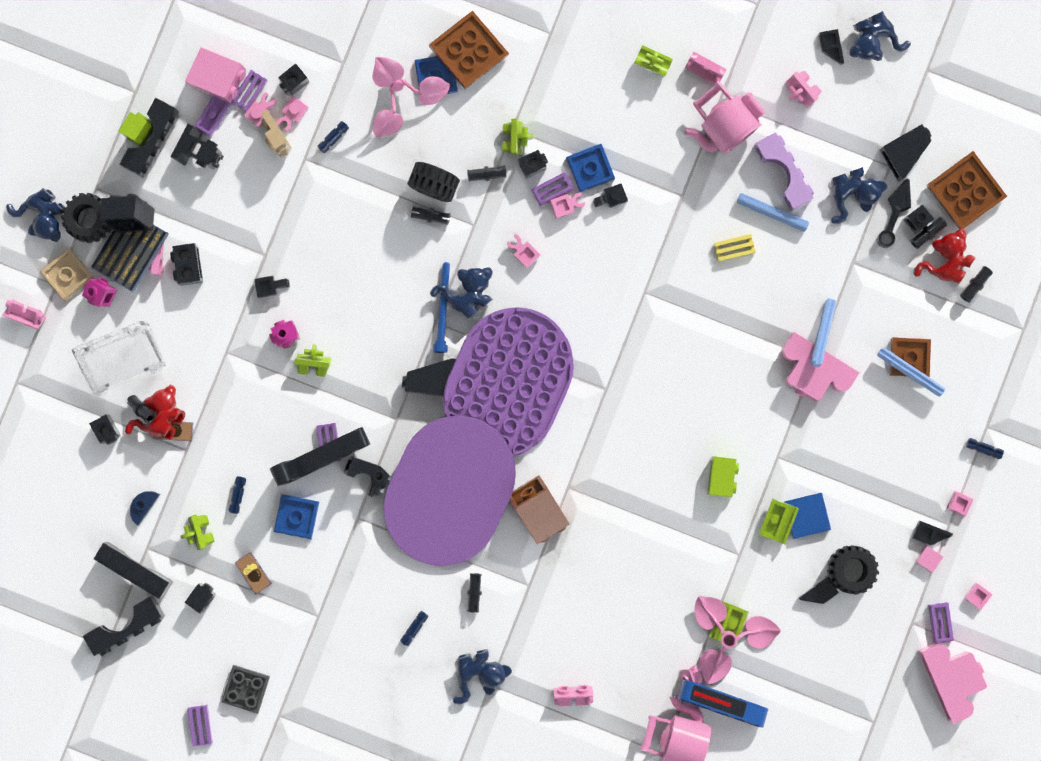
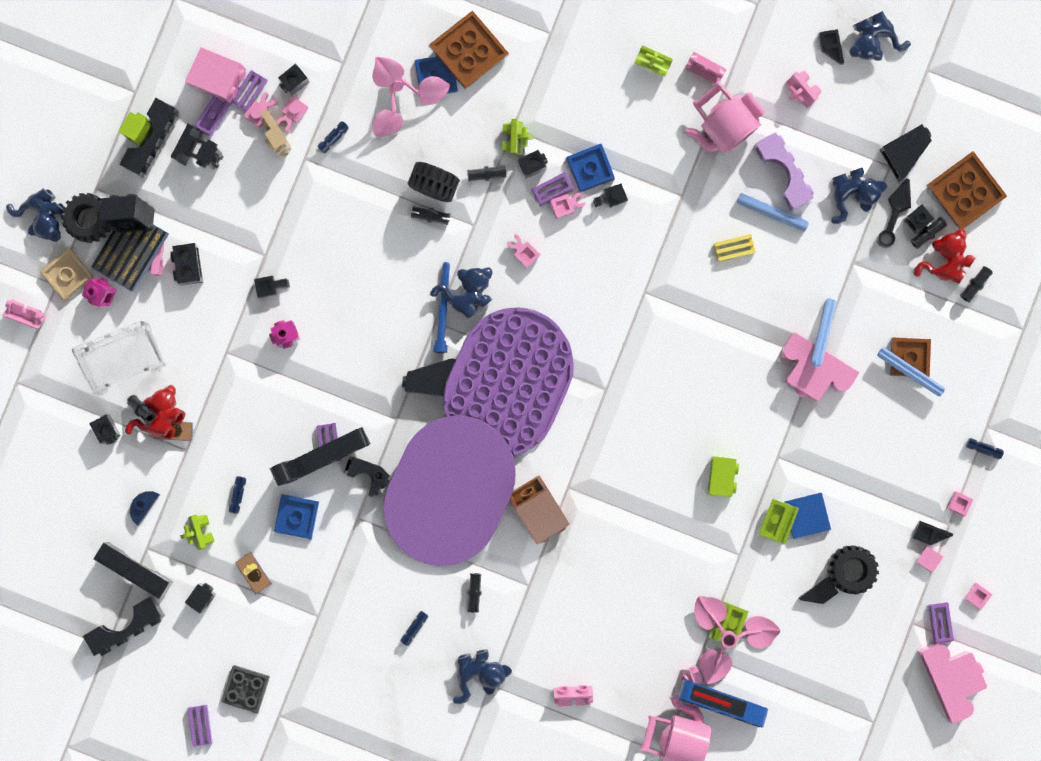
(313, 358): lime hips -> none

